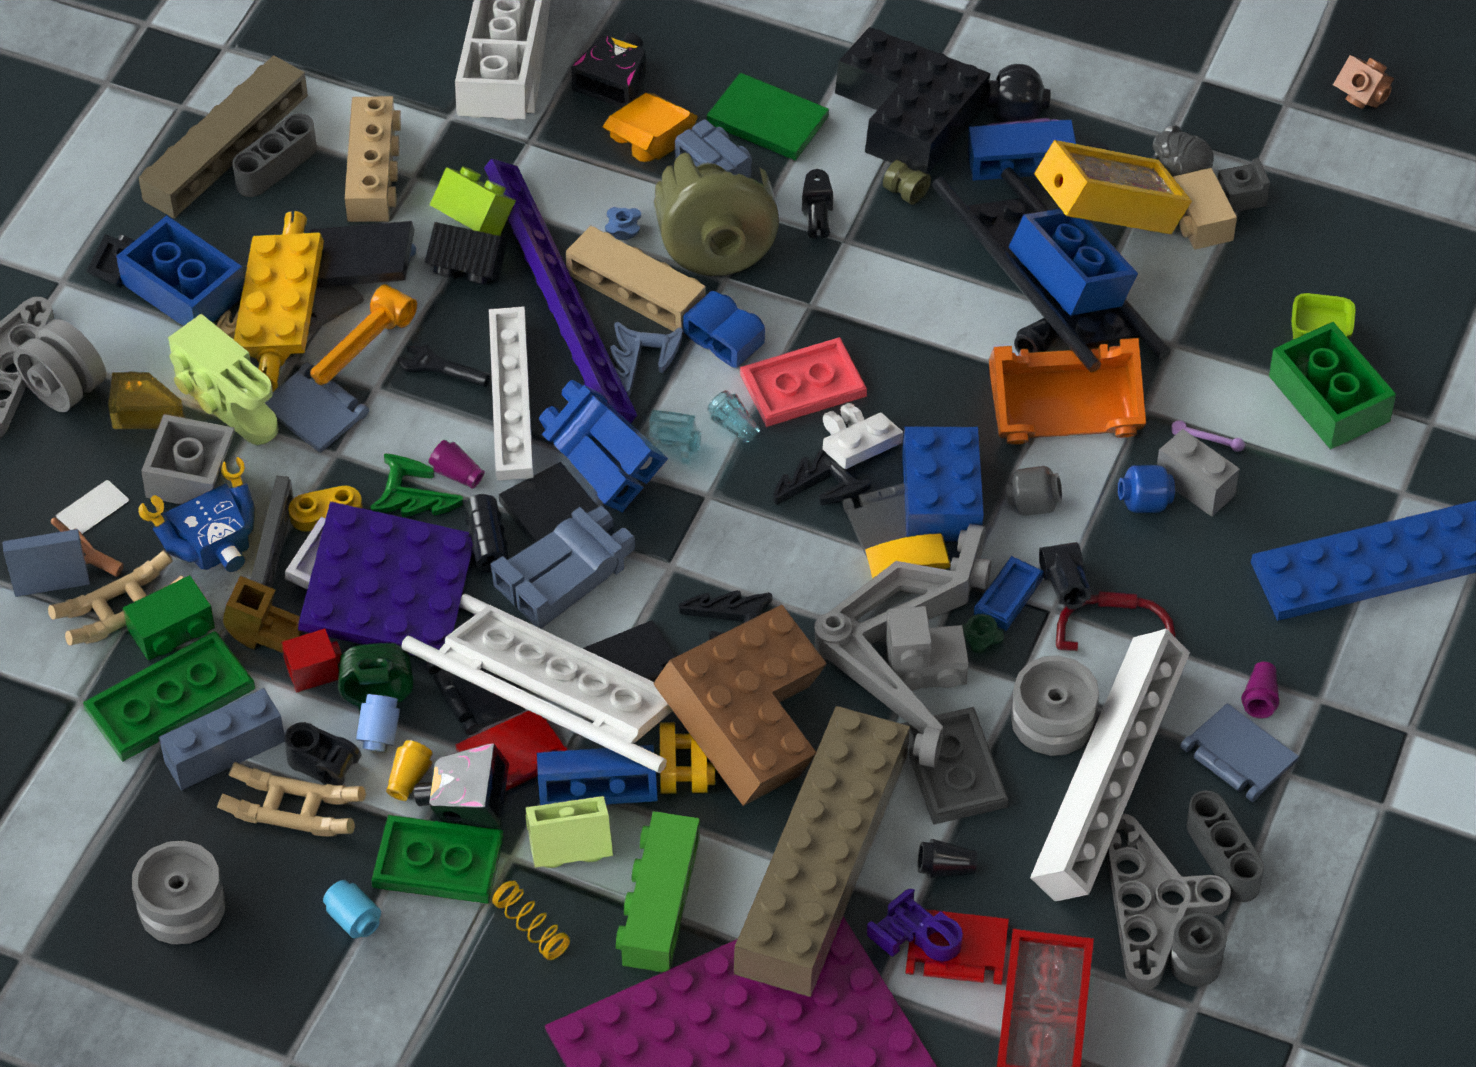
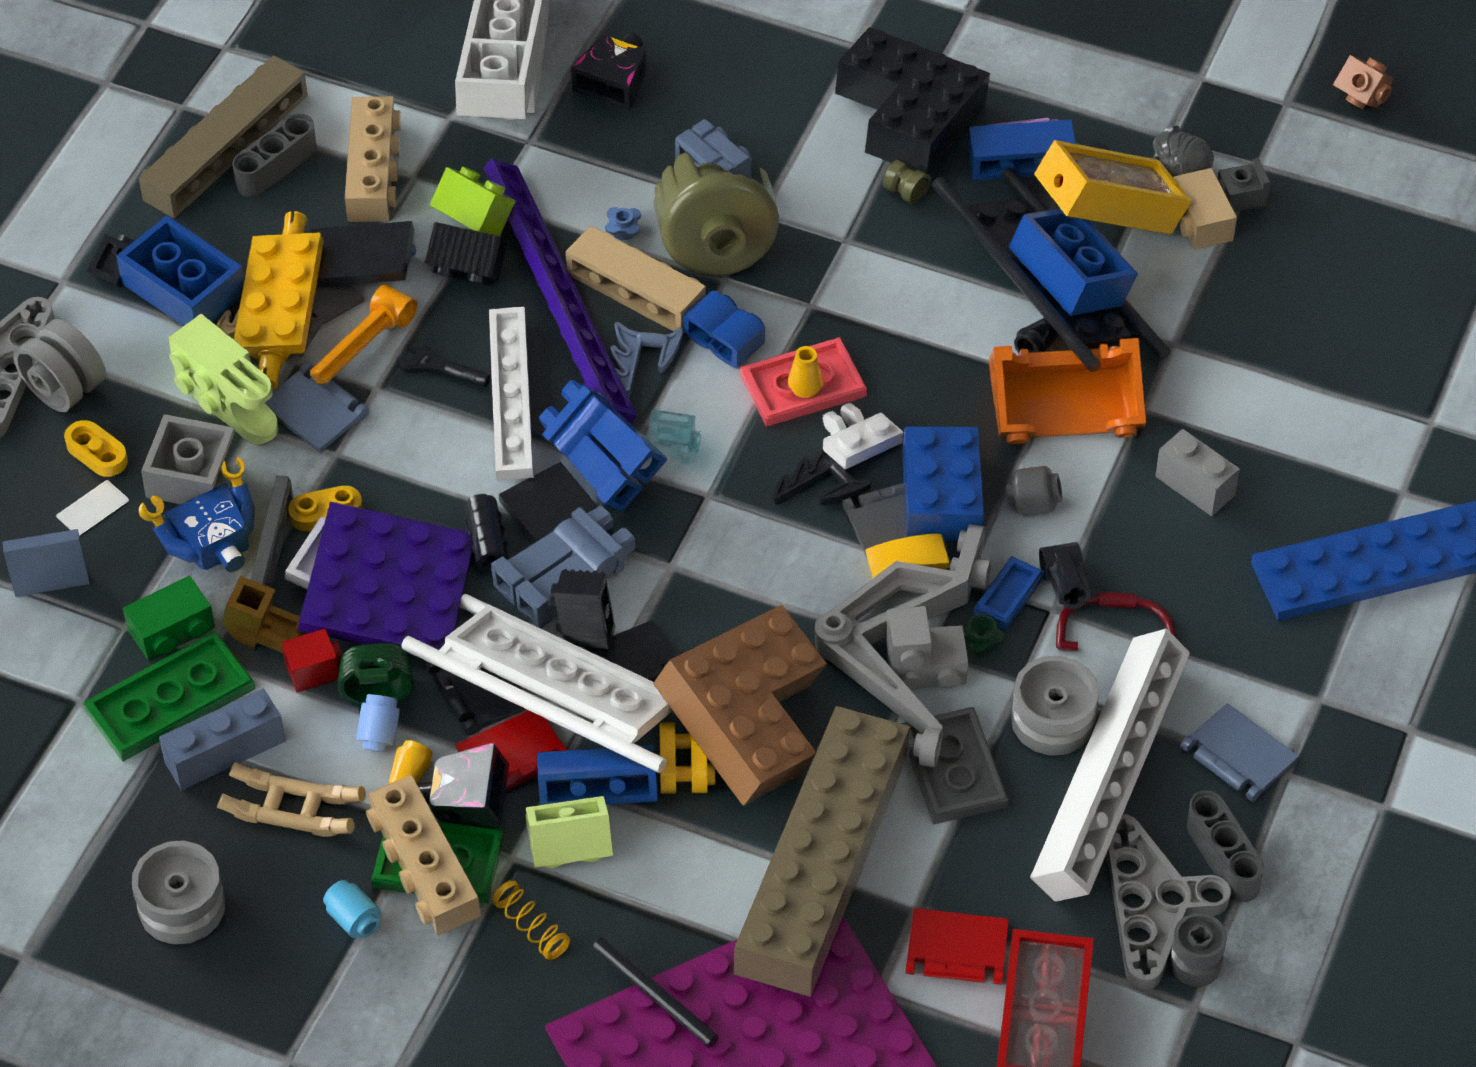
(93, 556): nougat plant -> none
(97, 600): tan piece -> none
(99, 450): none -> yellow plate
(140, 401): clear yellow slope -> none
(325, 757): black piece -> none
(410, 499): green piece -> none
(423, 855): none -> tan brick
(455, 464): magenta cone -> none
(583, 608): none -> black brick
(649, 126): light orange slope -> none
(655, 992): none -> black bar
(659, 892): bright green brick -> none
(725, 607): black piece -> none
(732, 415): clear light blue cone -> none
(768, 116): green tile -> none
(805, 375): none -> yellow cone
(817, 201): black piece -> none
(914, 920): dark purple piece -> none
(945, 859): black cone -> none
(1017, 94): black plant -> none
(1146, 488): blue head -> none
(1236, 444): lavender hinge -> none
(1261, 691): magenta cone -> none
(1317, 310): lime piece -> none
(1332, 385): green brick -> none

